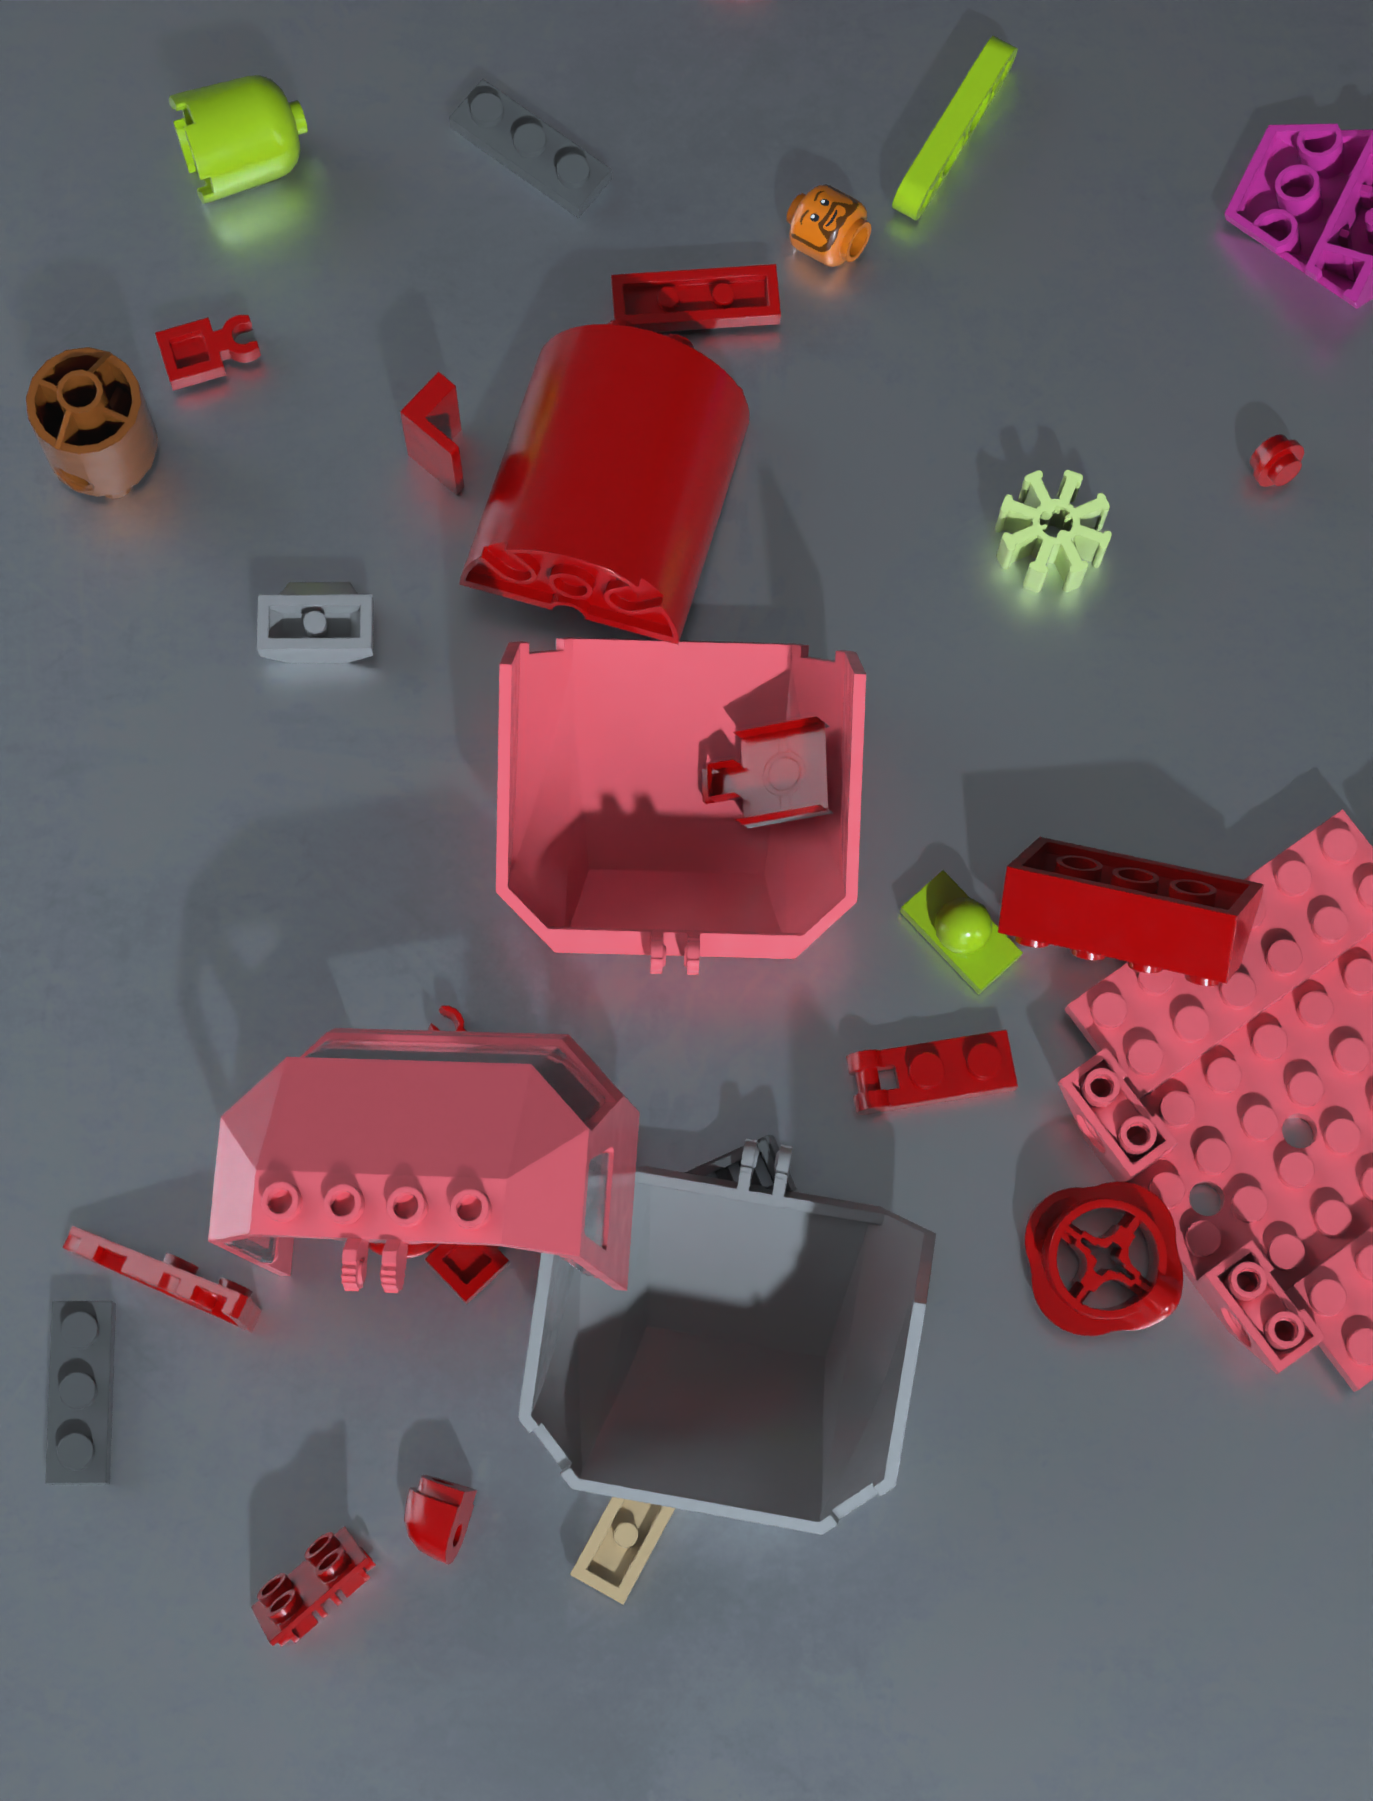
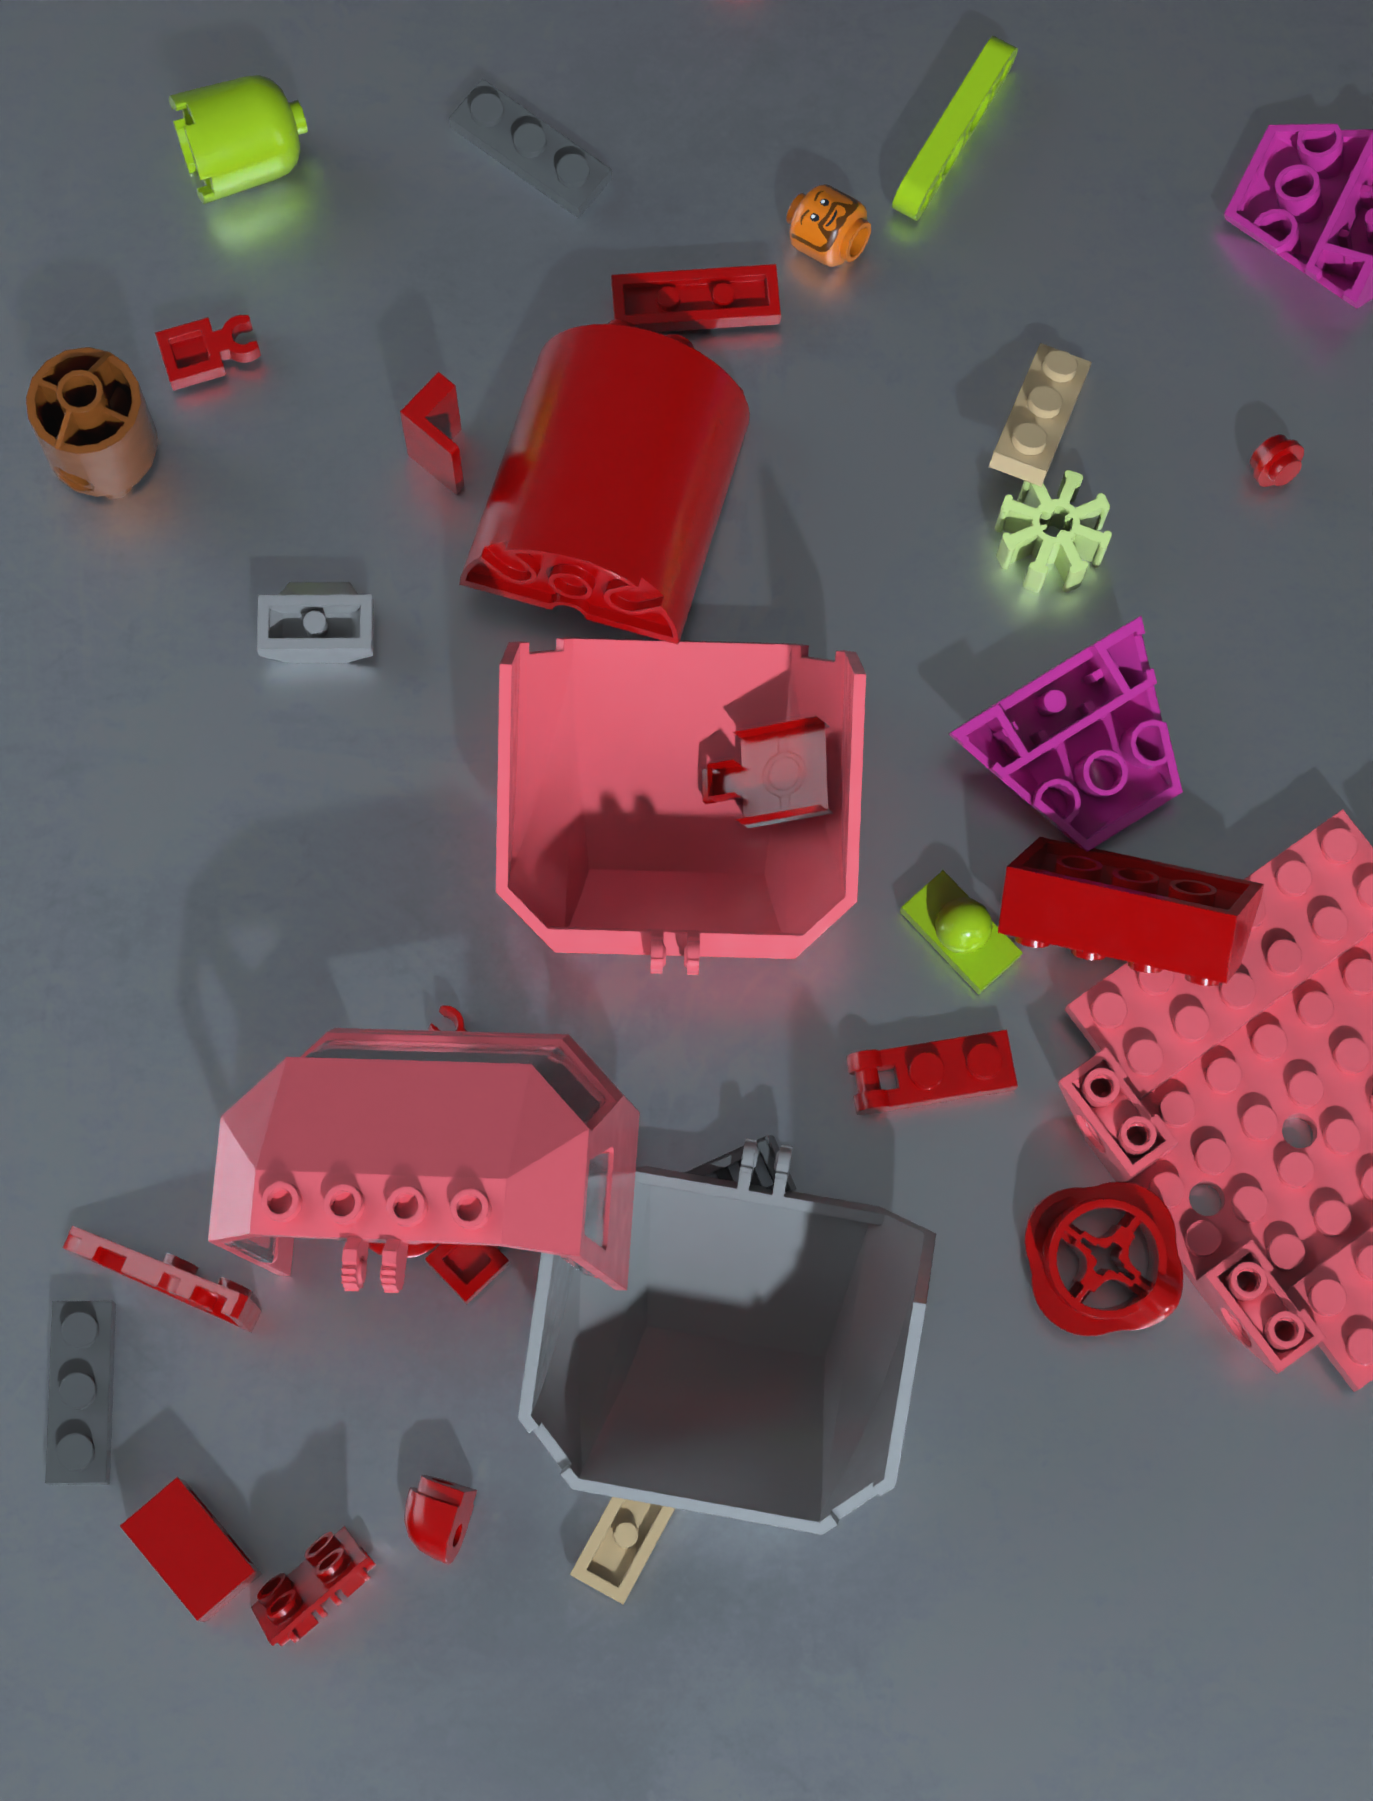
(190, 1550): none -> red panel
(1040, 414): none -> tan plate
(1083, 740): none -> dark pink wedge

